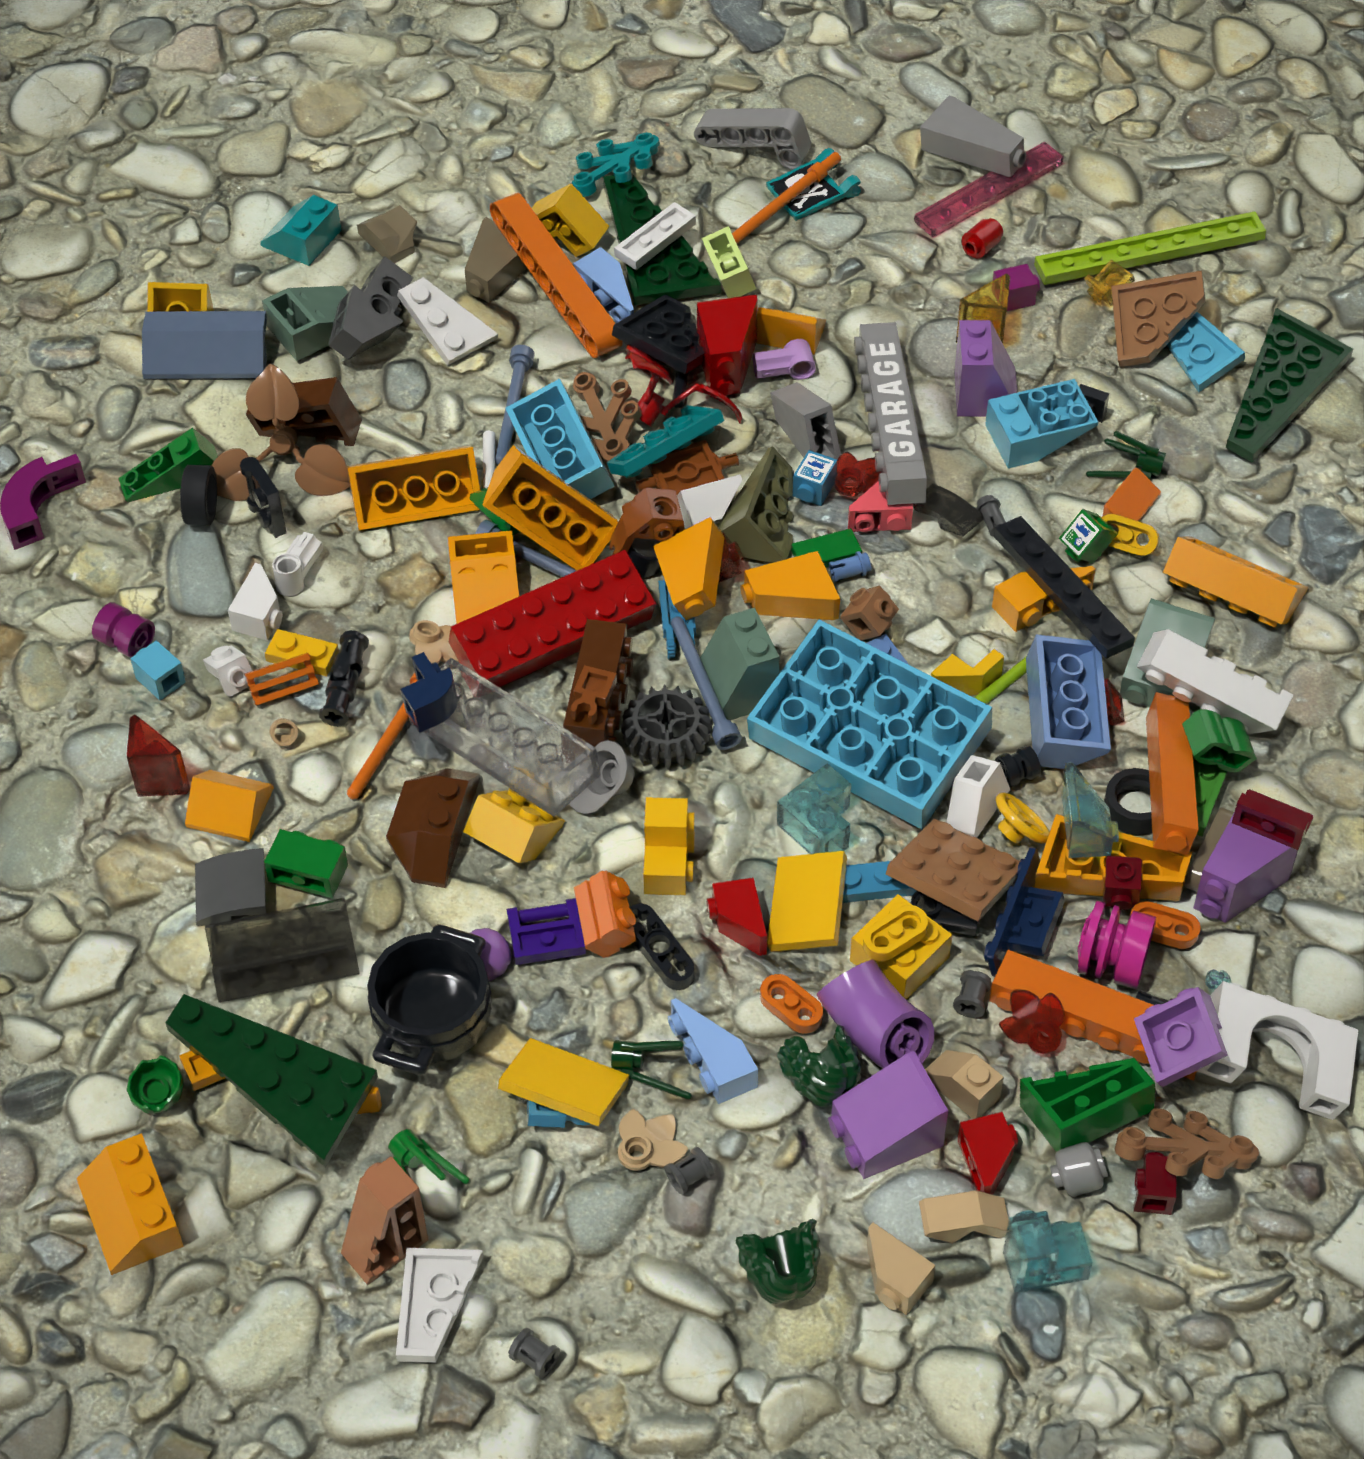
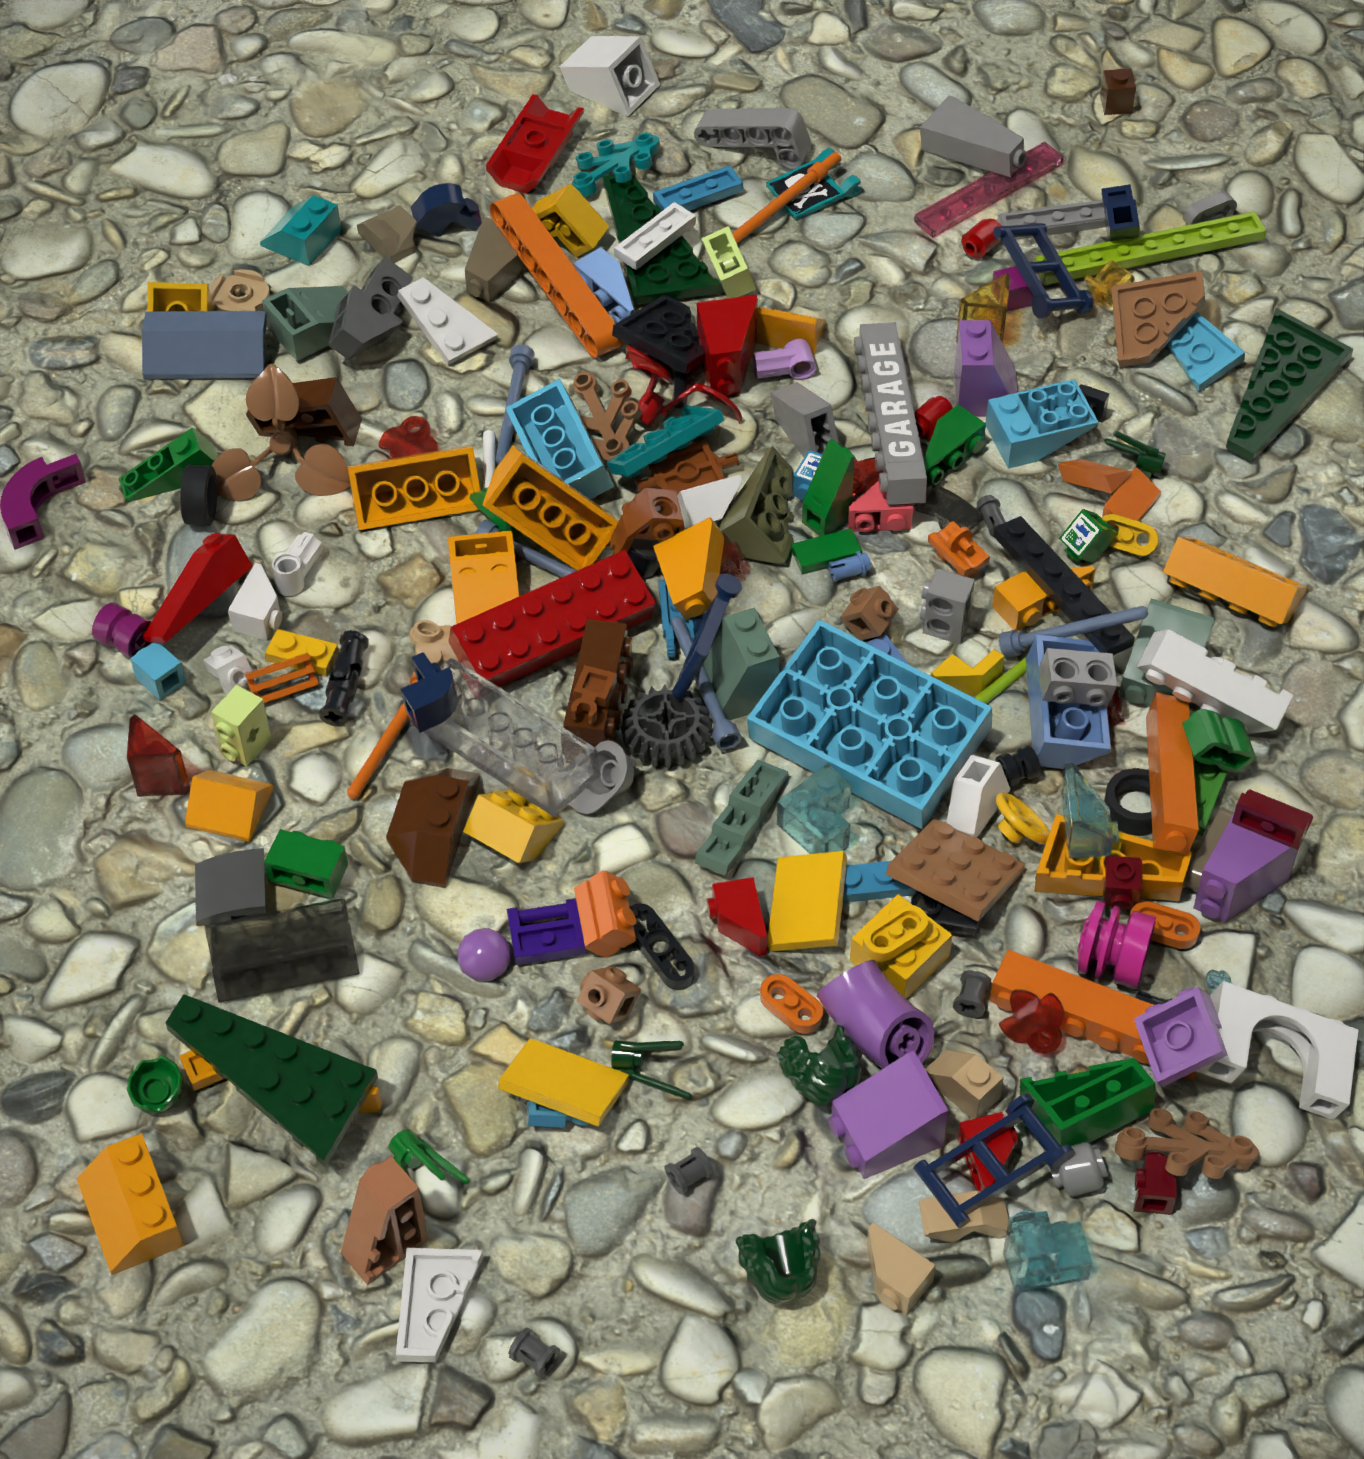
(203, 579): none -> red wedge
(225, 290): none -> tan plate
(241, 725): none -> yellowish green brick
(263, 496): black plate -> none
(281, 738): tan hinge -> none
(406, 443): none -> clear red plate
(429, 998): black piece -> none
(441, 206): none -> dark blue brick
(531, 145): none -> red piece
(608, 994): none -> medium nougat brick
(611, 72): none -> white slope
(651, 1138): tan plate -> none
(667, 845): yellow brick -> none
(700, 189): none -> dark azure plate
(706, 627): none -> dark blue piece
(720, 1056): light blue slope -> none
(741, 818): none -> sand green slope
(792, 589): light orange slope -> none
(830, 491): none -> green slope
(928, 414): none -> red brick
(947, 605): none -> light grey brick
(953, 440): none -> green slope
(959, 549): none -> orange hips
(1014, 643): none -> sand blue piece
(1017, 1111): none -> dark blue piece
(1027, 916): dark blue bracket -> none
(1042, 305): none -> dark blue piece
(1059, 218): none -> light grey tile
(1077, 677): none -> light grey brick
(1093, 475): none -> orange slope
(1117, 91): none -> reddish brown brick
(1120, 212): none -> dark blue brick
(1210, 208): none -> light grey beam

